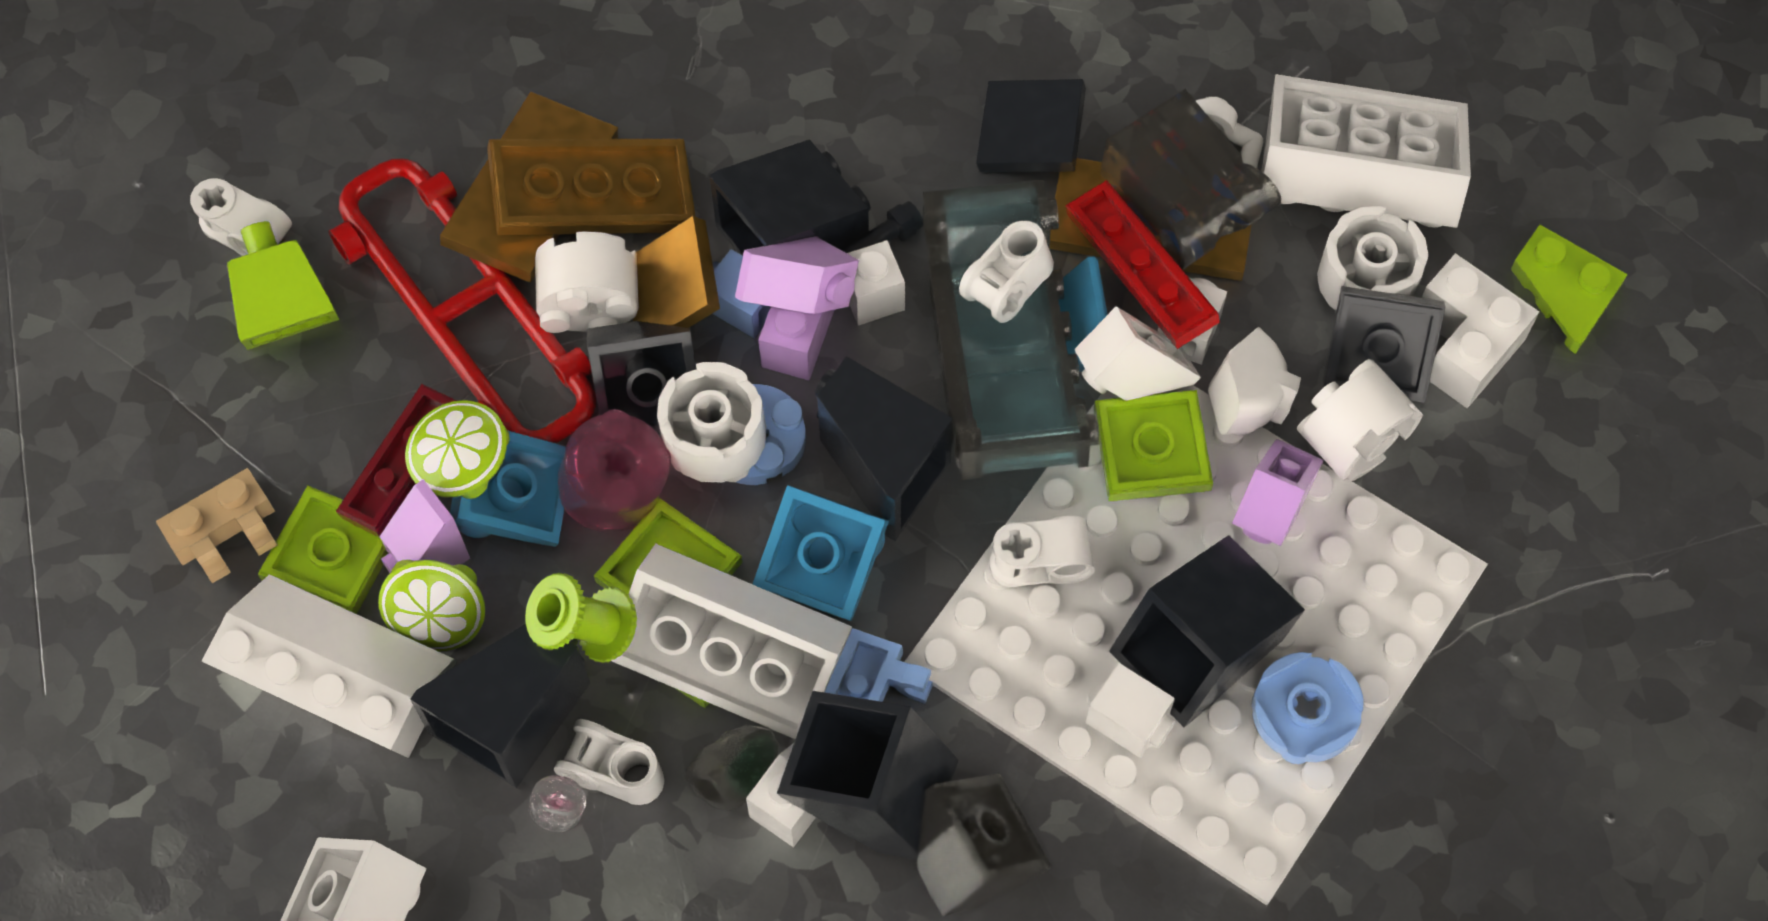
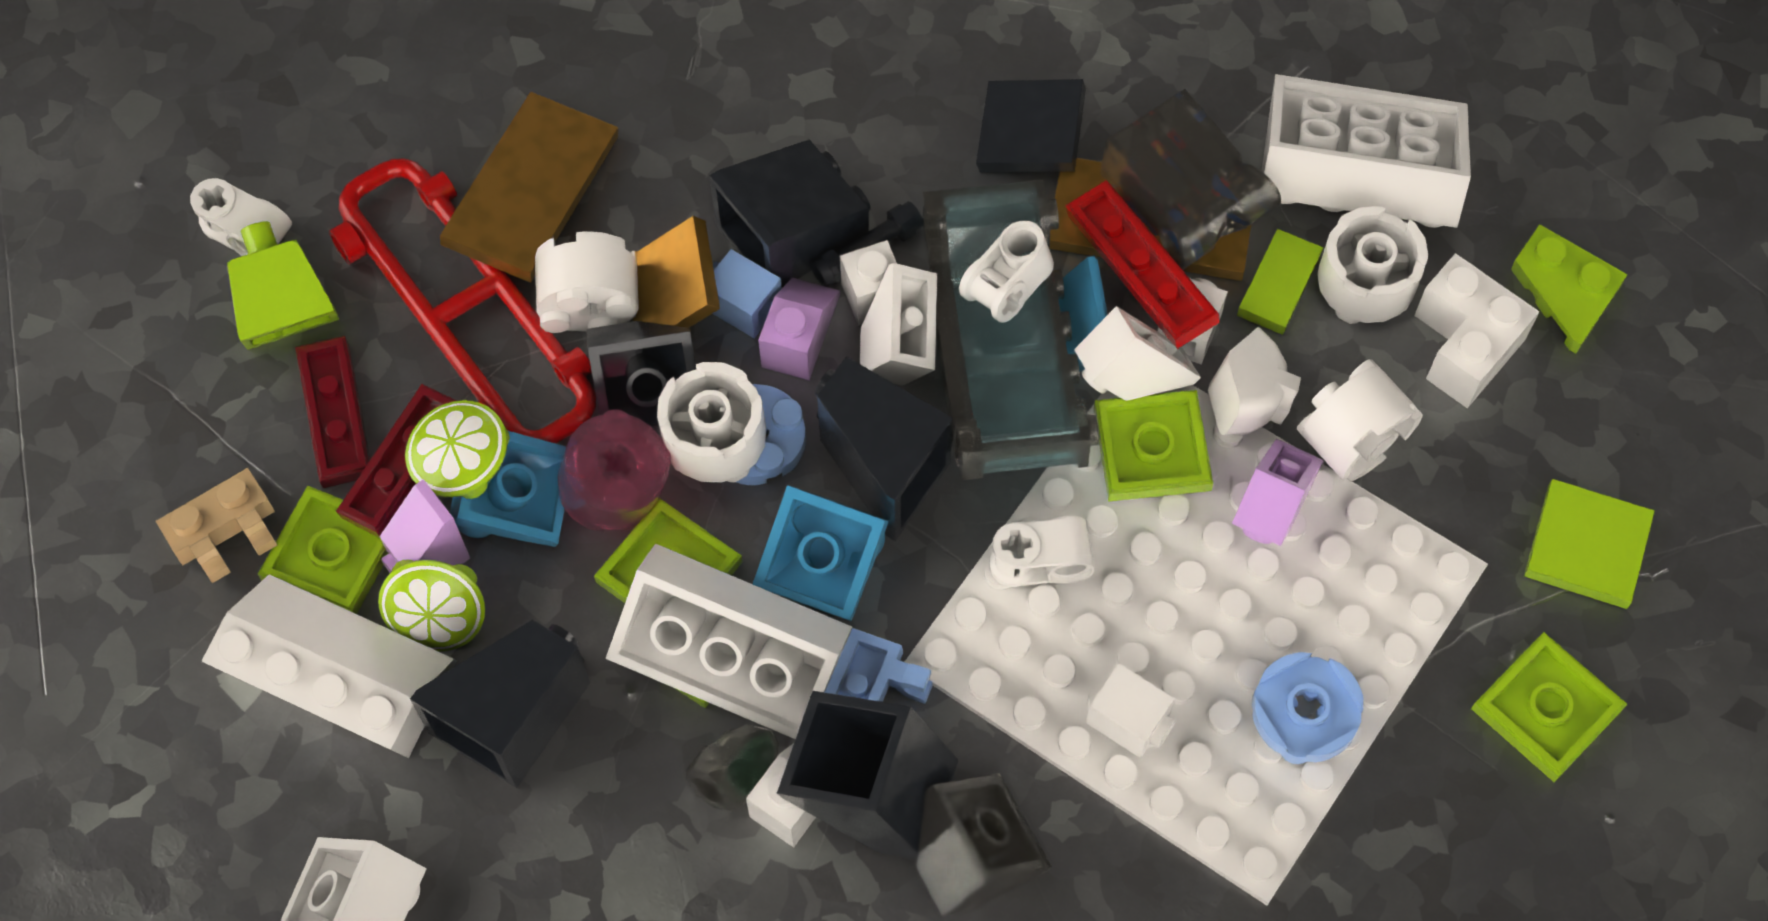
(333, 410): none -> dark red tile
(557, 803): clear tile -> none
(562, 613): lime hose -> none
(589, 185): pearl gold tile -> none
(602, 758): white piece -> none
(797, 276): lavender slope -> none
(901, 326): none -> white slope
(1206, 627): black slope -> none
(1226, 120): white plate -> none
(1280, 281): none -> lime tile
(1390, 330): black tile -> none
(1549, 706): none -> lime tile
(1589, 543): none -> lime tile

